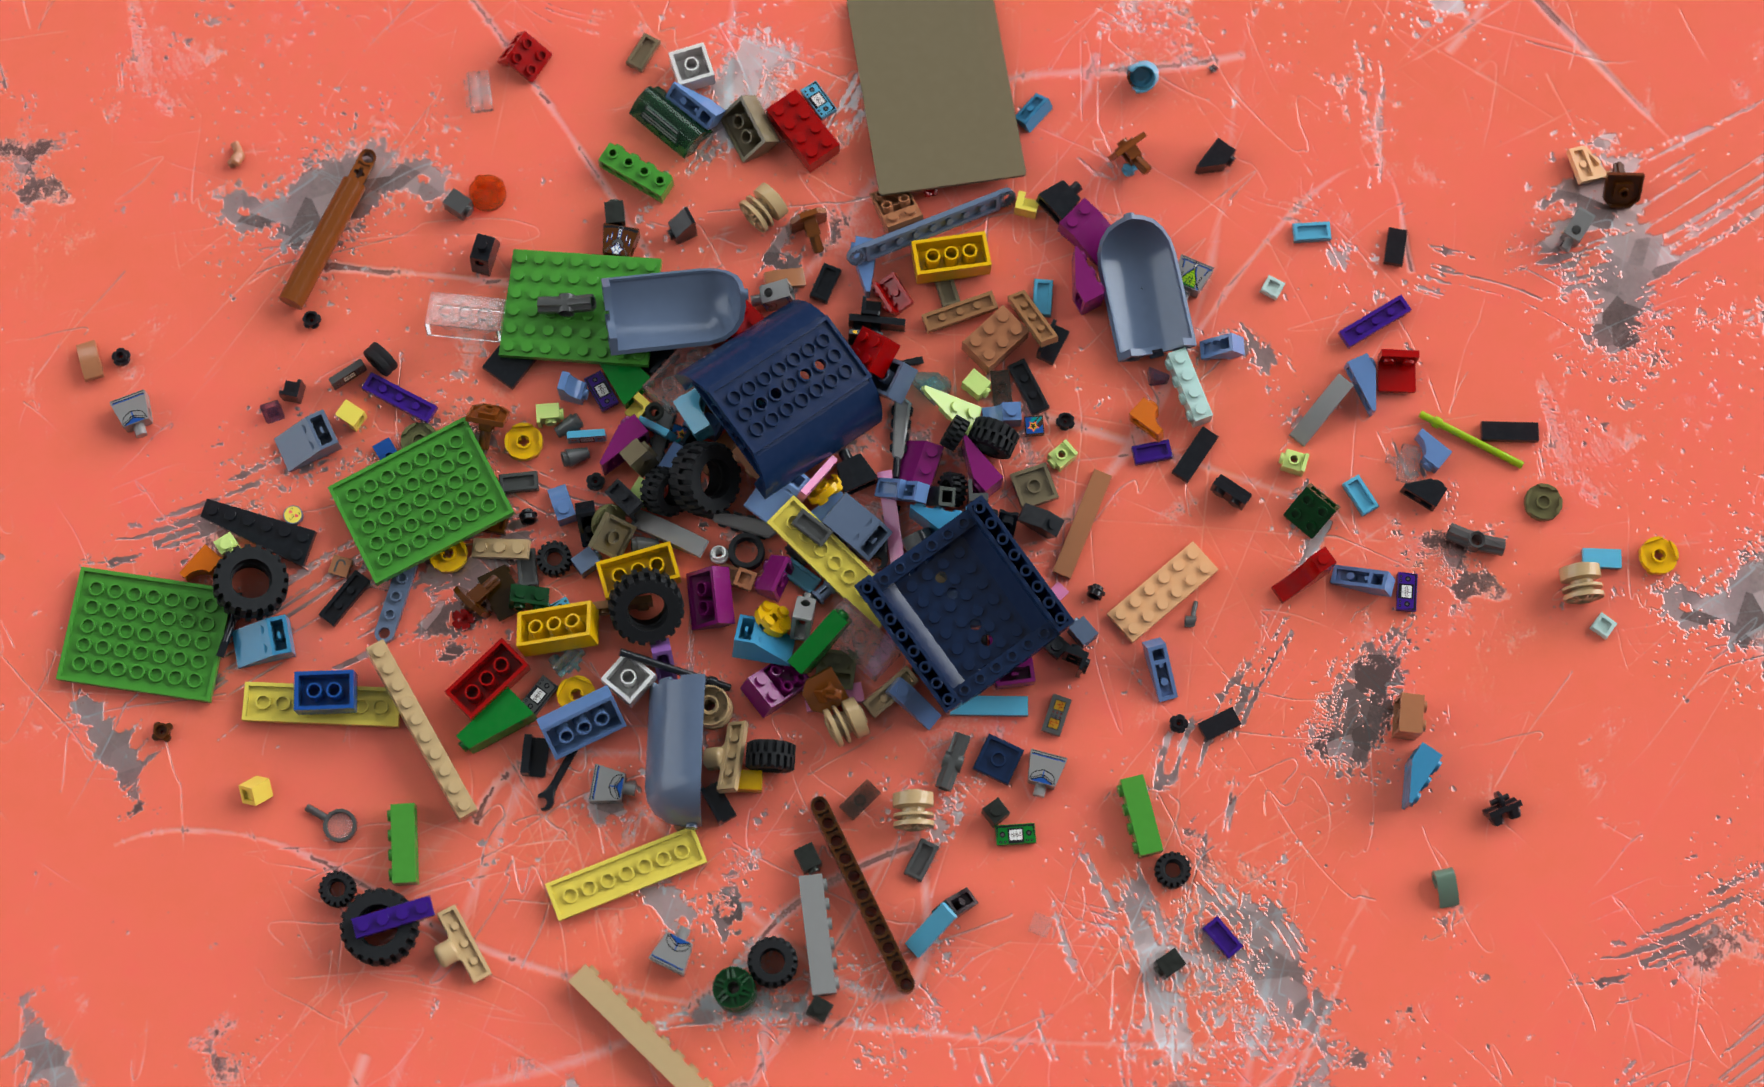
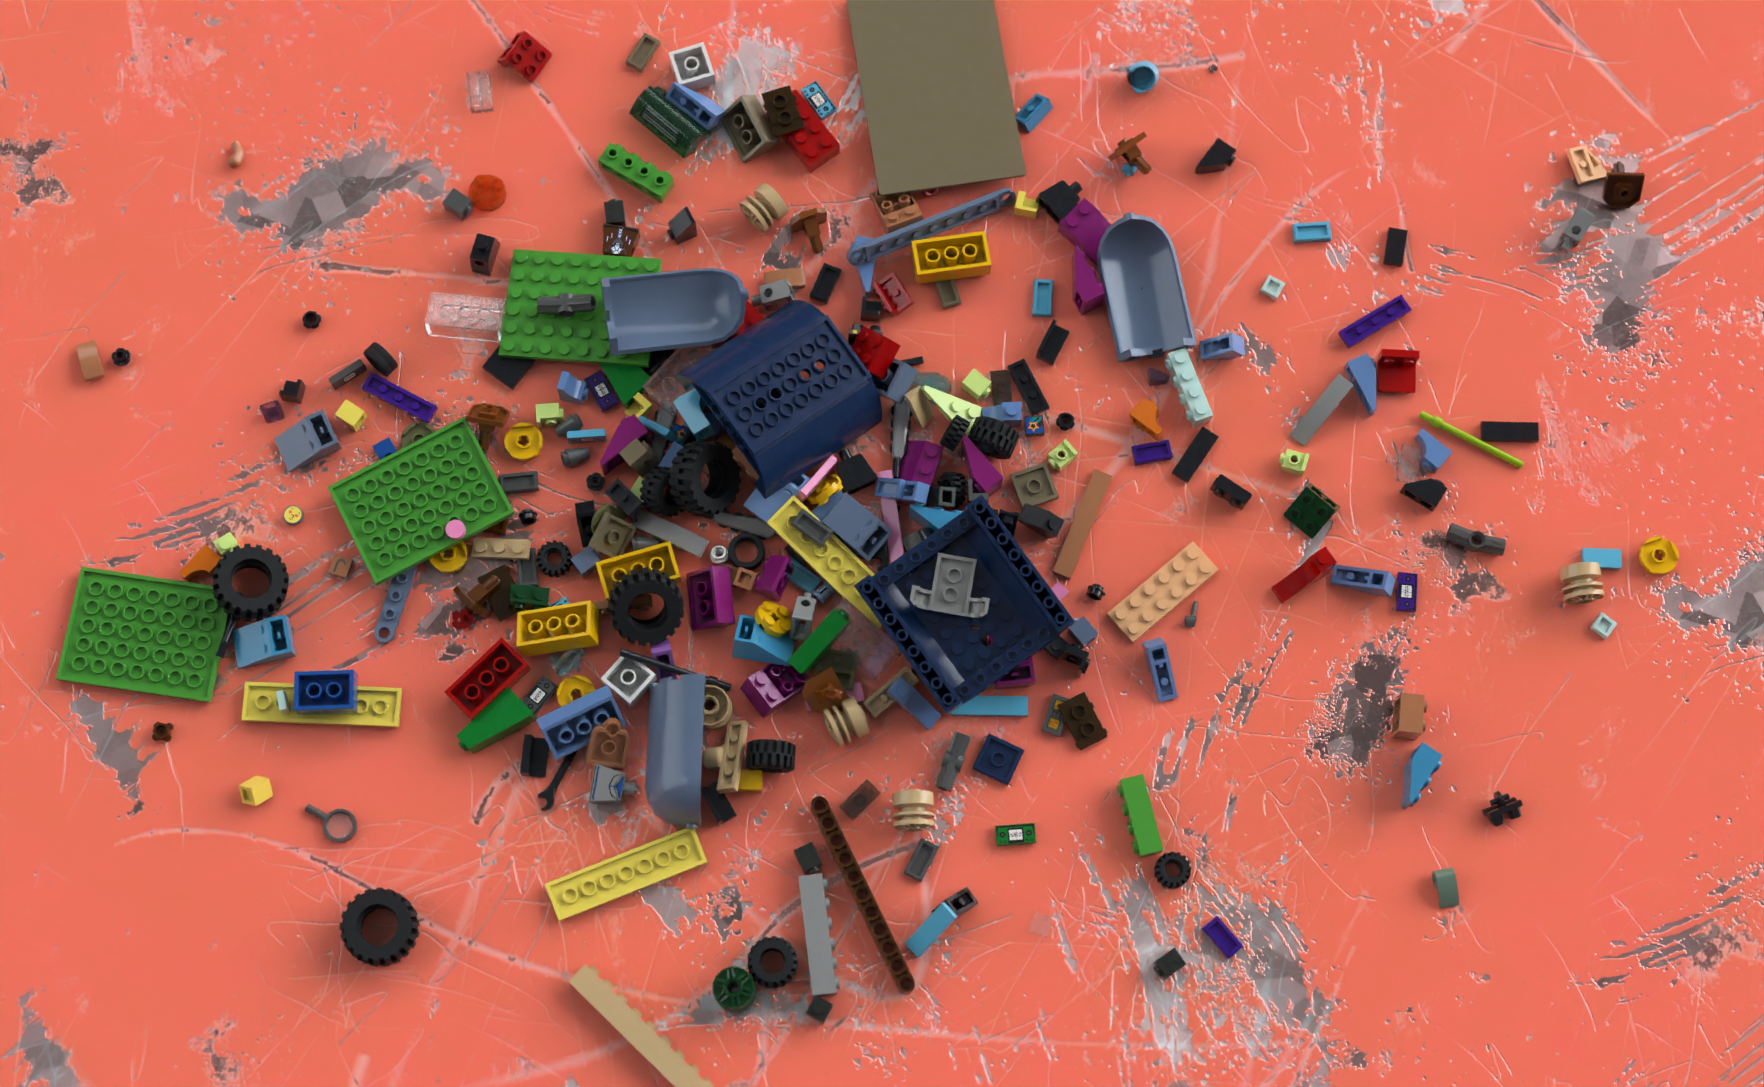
(134, 412): light grey torso -> none
(282, 537): black wing -> none
(282, 700): none -> light aqua tile
(327, 233): dark orange piece -> none
(329, 880): black tyre -> none
(345, 598): black tile -> none
(393, 917): dark purple plate -> none
(403, 844): bright green brick -> none
(421, 730): tan brick -> none
(455, 530): none -> bright pink tile
(460, 946): tan plate -> none
(562, 505): medium blue arch -> none
(608, 744): none -> nougat plate
(654, 406): pearl dark grey cone -> none
(673, 951): light grey torso -> none
(782, 111): none -> dark brown piece
(885, 323): black tile -> none
(919, 406): none -> tan slope
(951, 589): none -> light grey piece
(959, 312): medium nougat plate -> none
(995, 339): nougat brick -> none
(995, 812): pearl dark grey brick -> none
(1032, 318): medium nougat plate -> none
(1044, 771): light grey torso -> none
(1082, 721): none -> dark brown piece
(1178, 728): black plate -> none
(1194, 275): torso -> none
(1219, 724): black tile -> none
(1360, 495): medium azure tile -> none
(1543, 502): olive tile -> none

